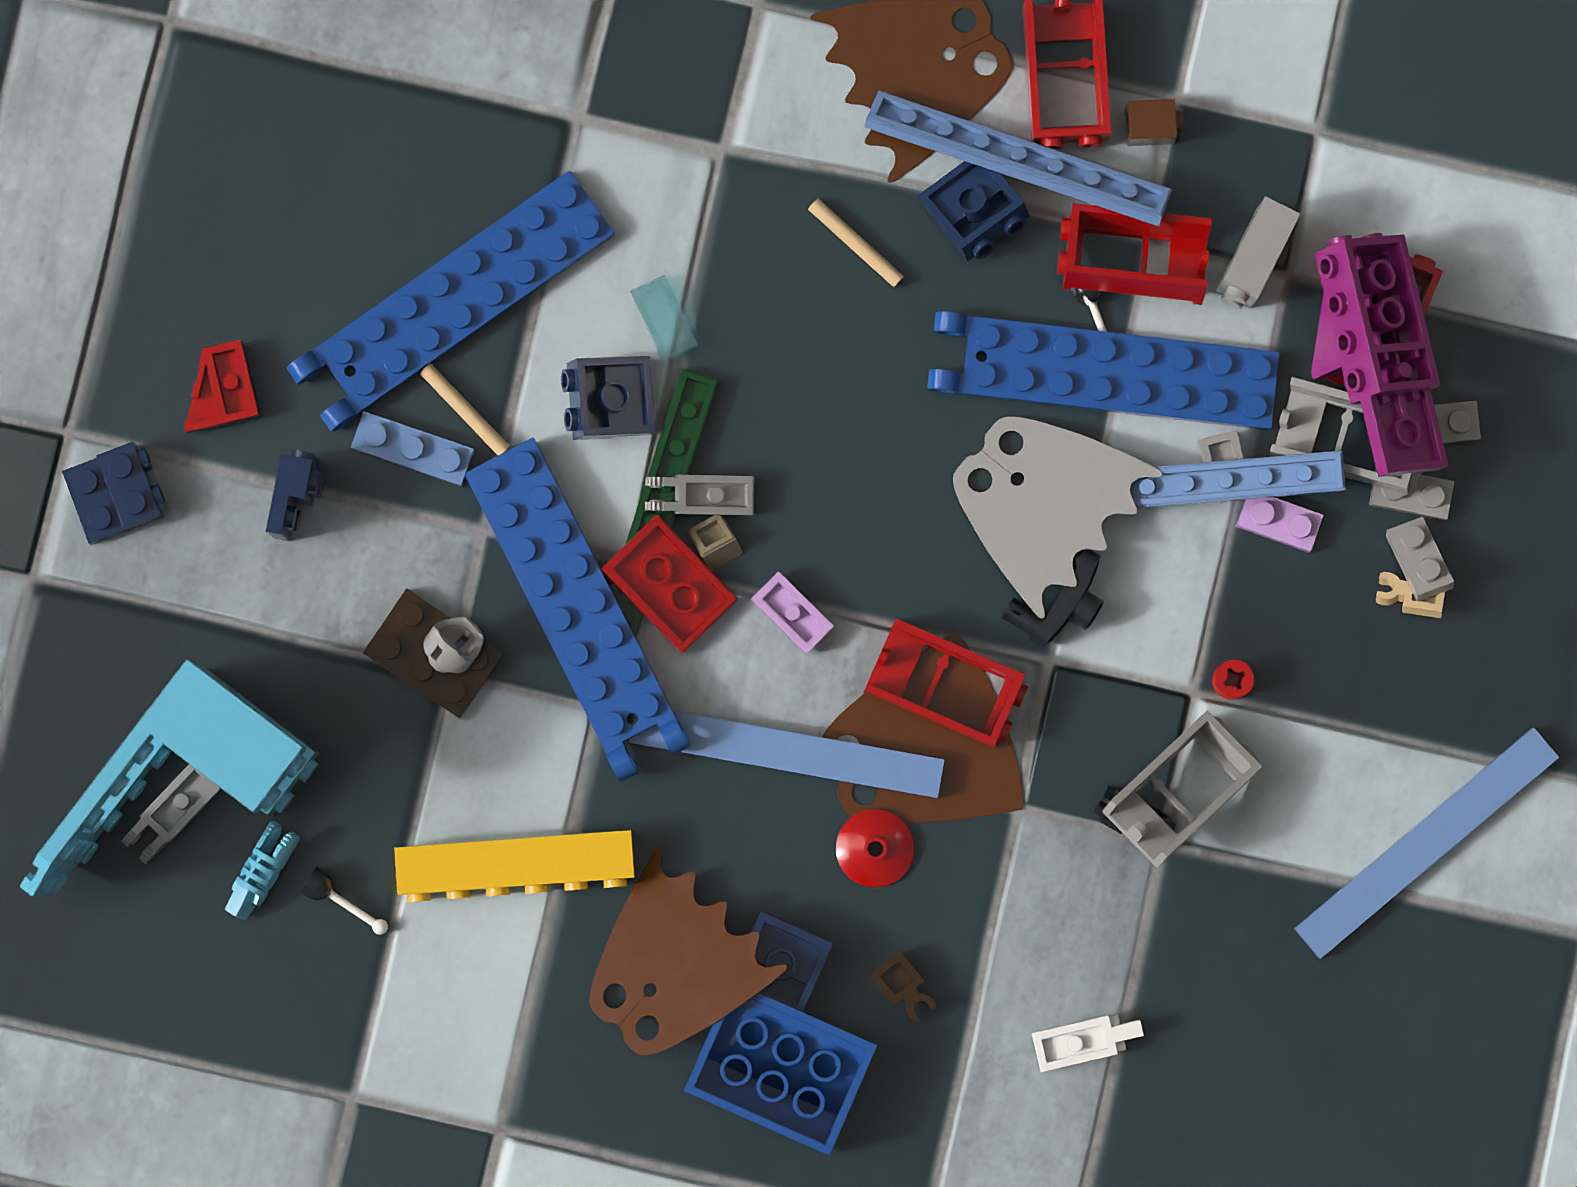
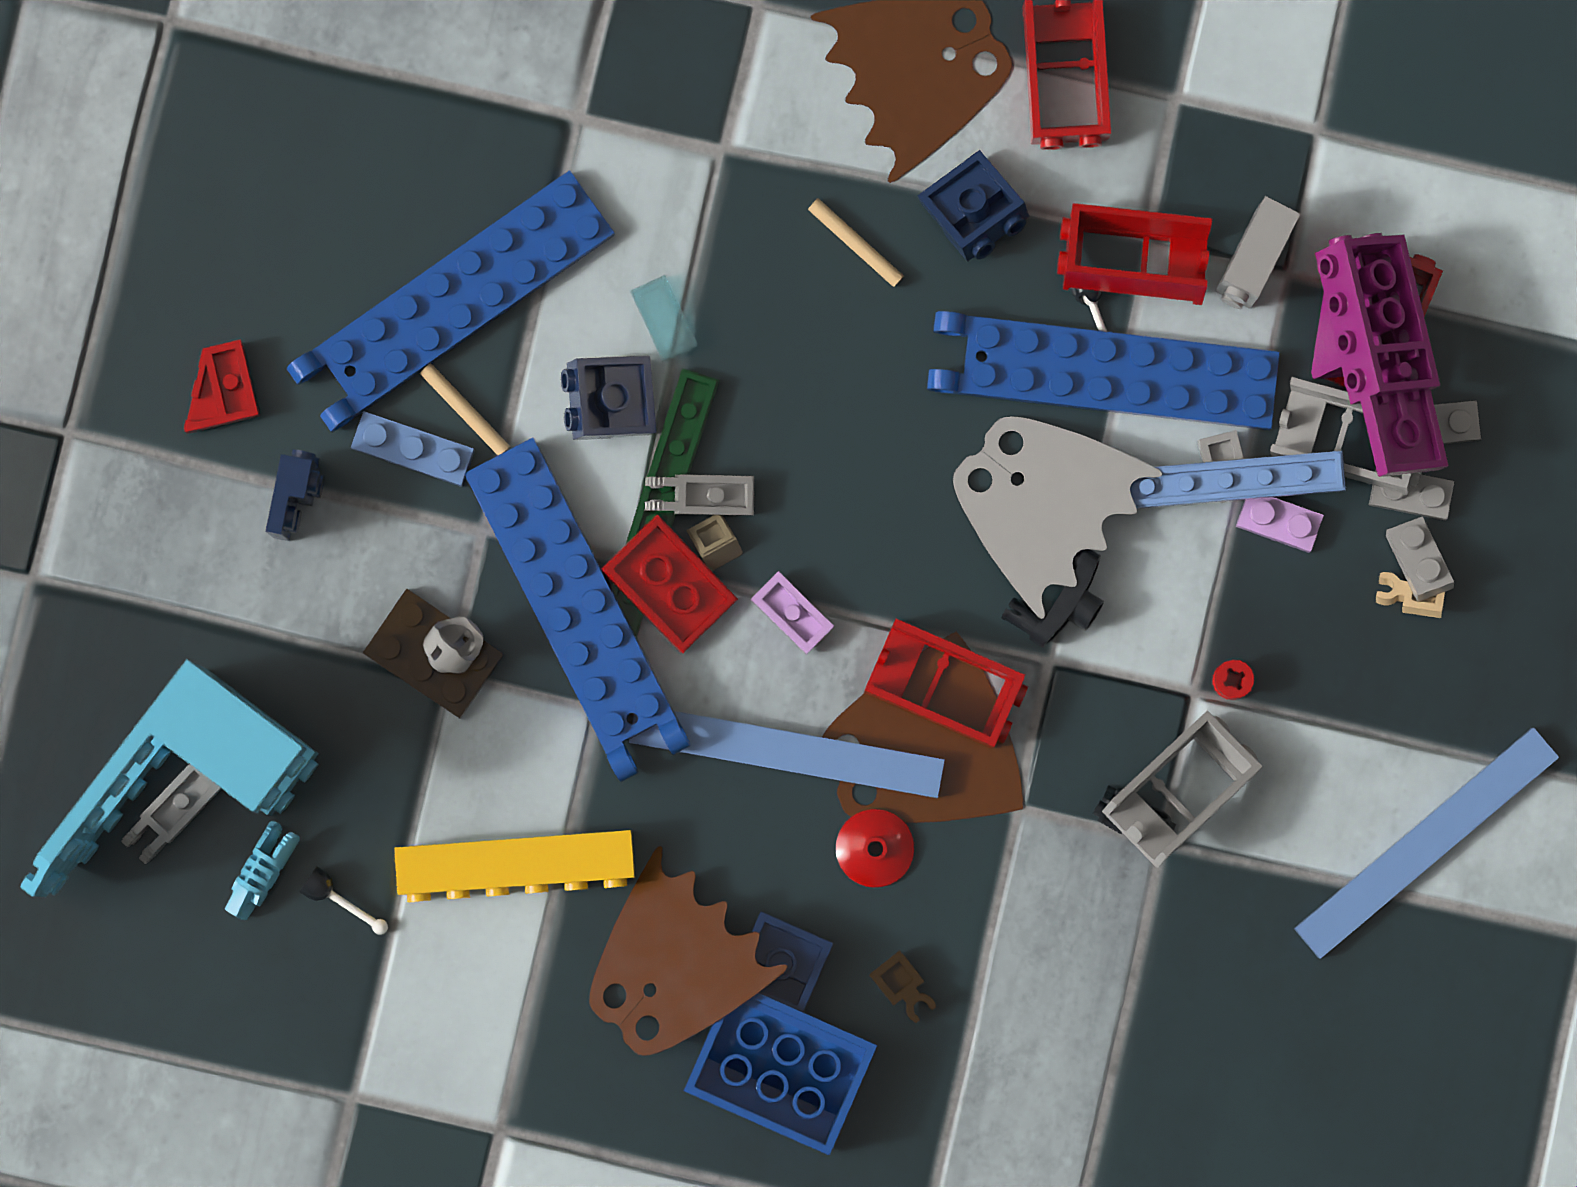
(114, 492): dark blue plate -> none
(1018, 158): medium blue tile -> none
(1083, 1041): white hinge -> none
(1152, 122): reddish brown brick -> none

